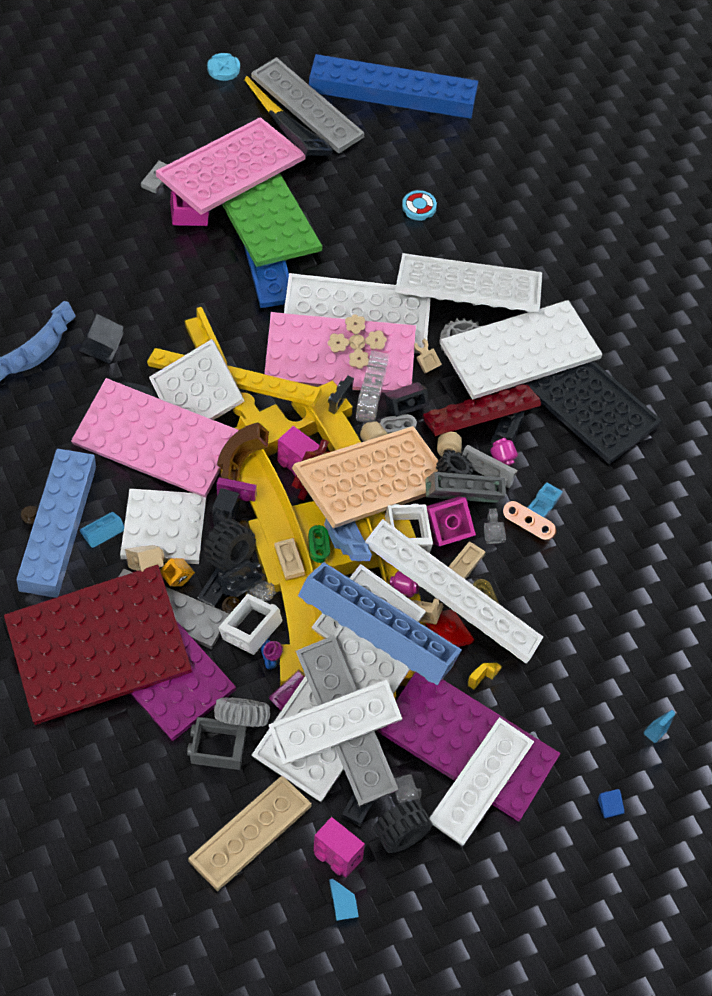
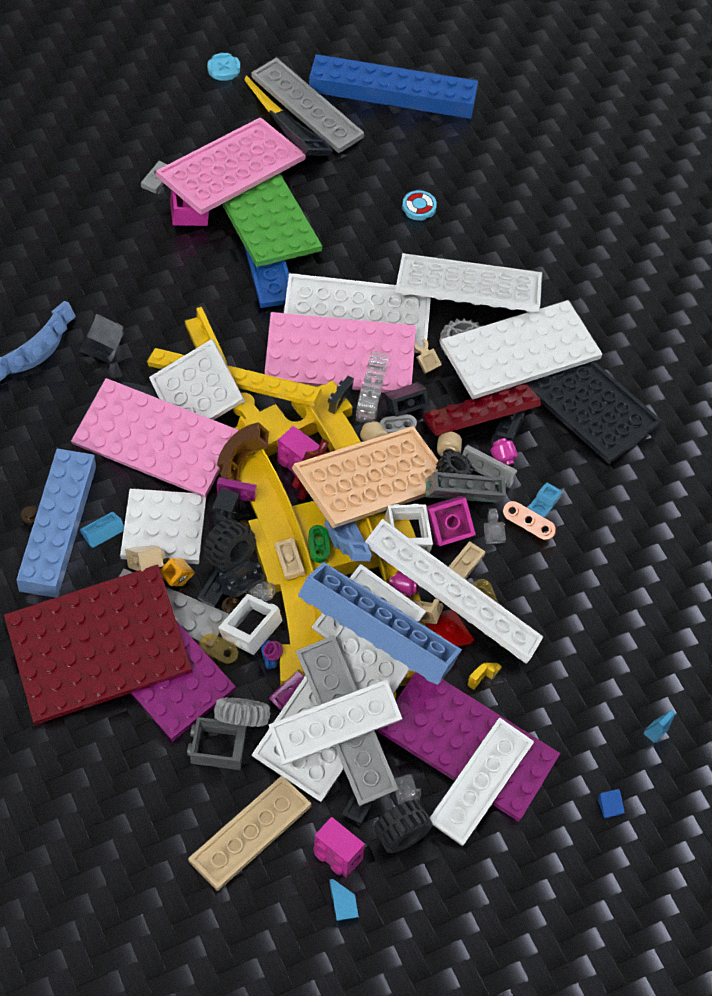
(218, 648): none -> clear yellow plate
(357, 341): tan plant -> none

